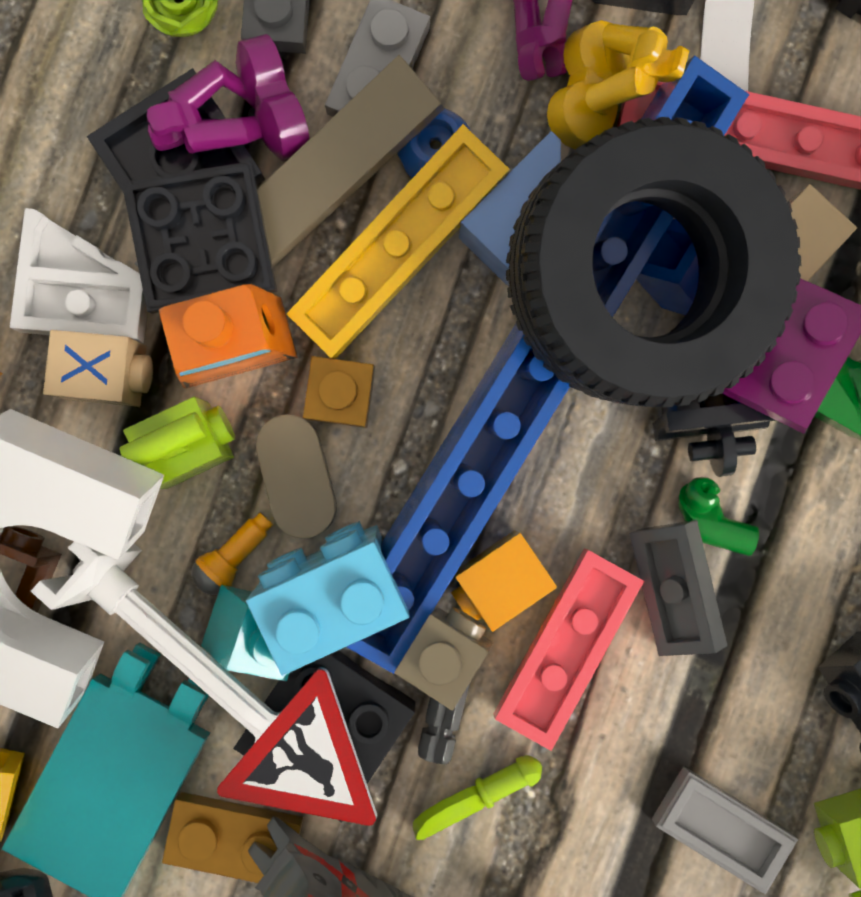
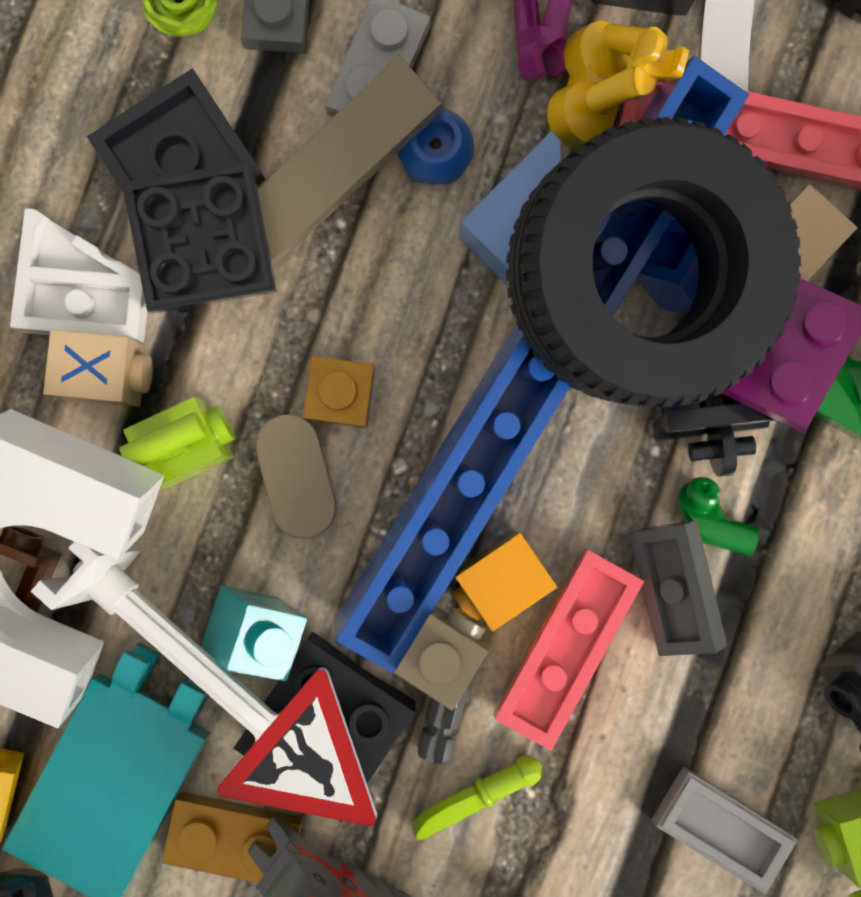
(221, 565): light orange piece -> none
(226, 334): orange torso -> none
(258, 81): magenta piece -> none
(326, 598): medium azure bracket -> none
(398, 242): yellow plate -> none

